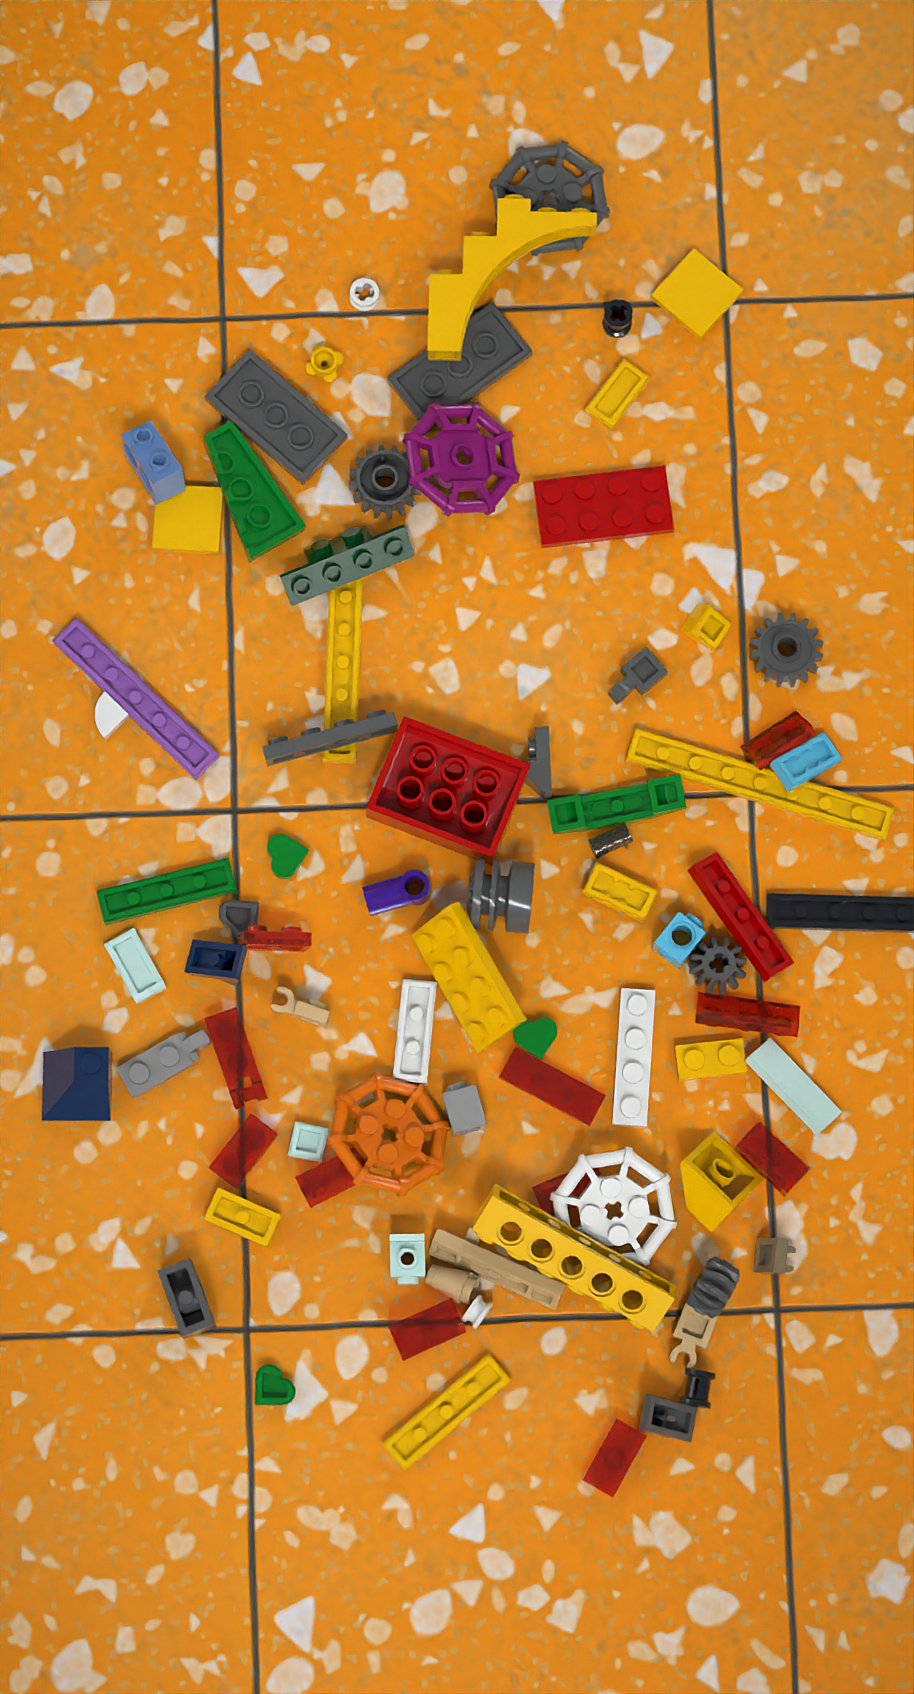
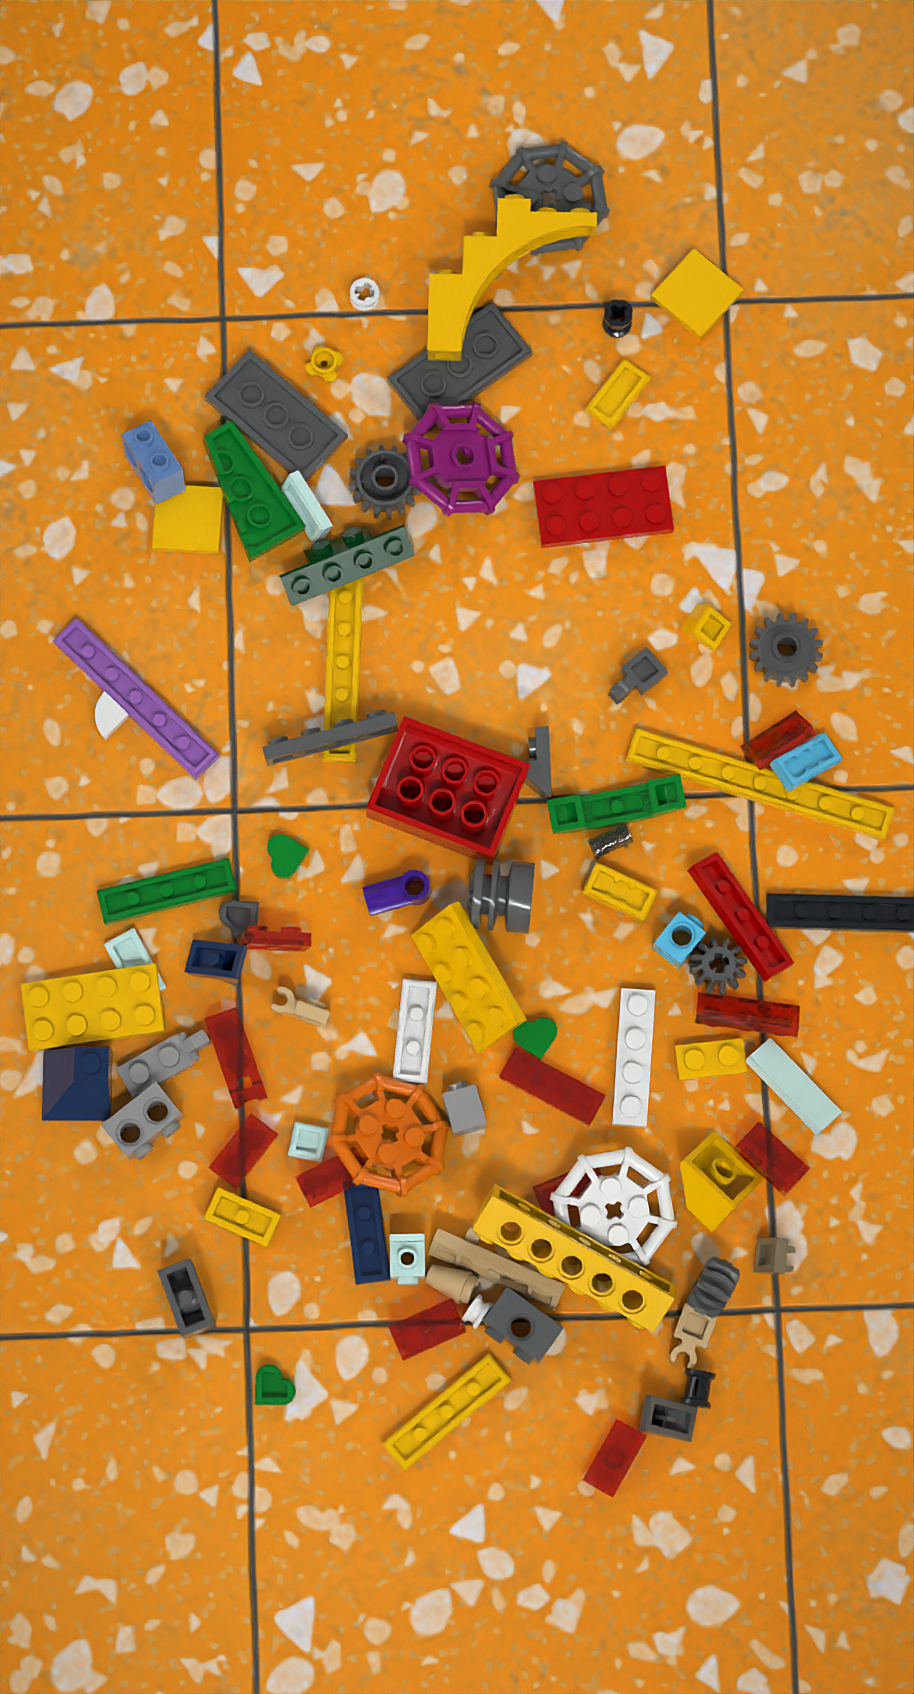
(93, 1008): none -> yellow plate
(137, 1114): none -> light grey brick
(306, 506): none -> light aqua tile
(366, 1234): none -> dark blue tile
(512, 1307): none -> dark grey brick

